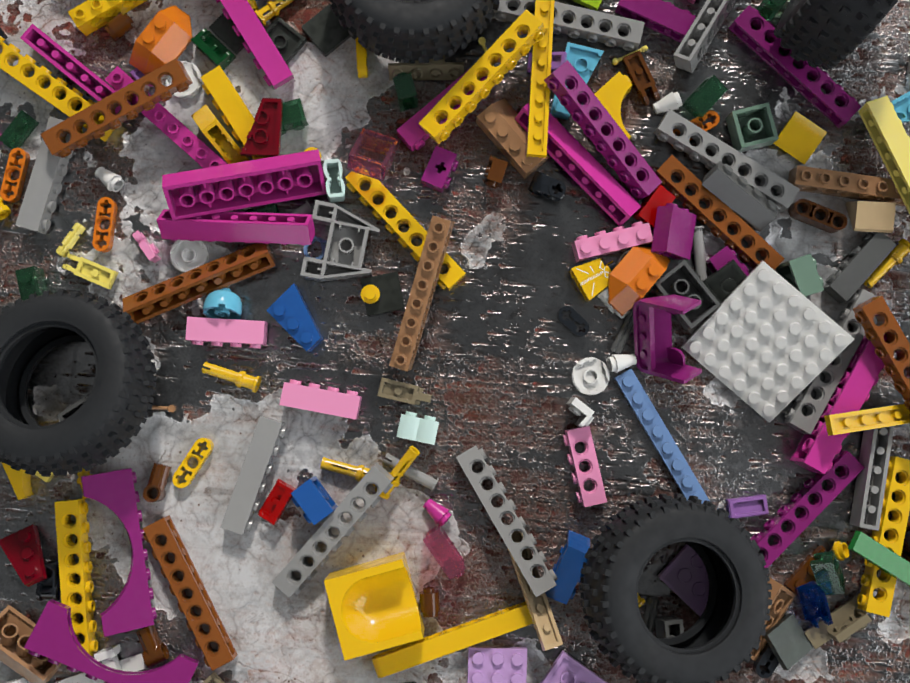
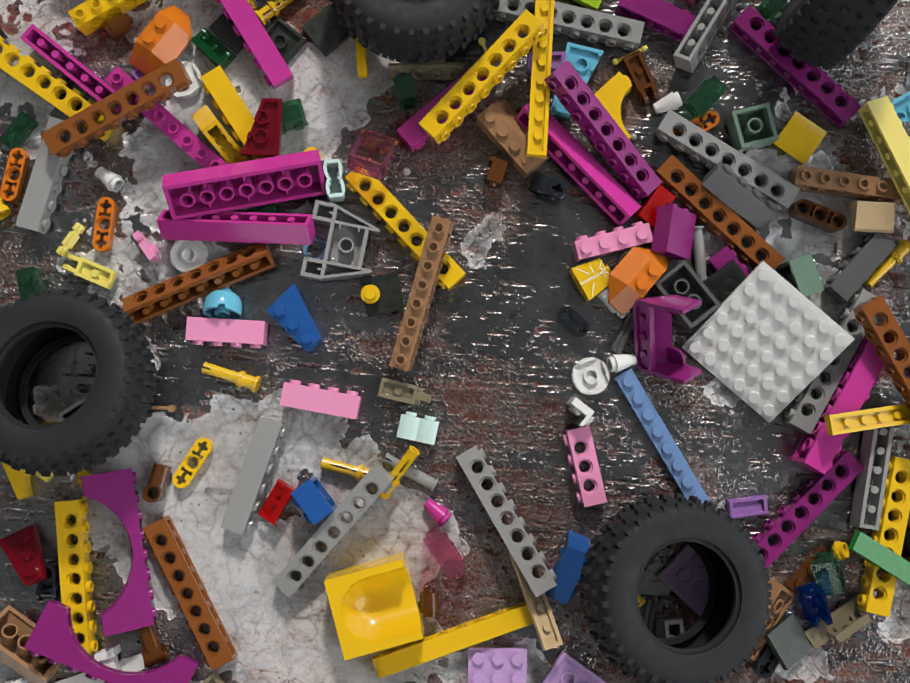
(439, 158): magenta brick -> none

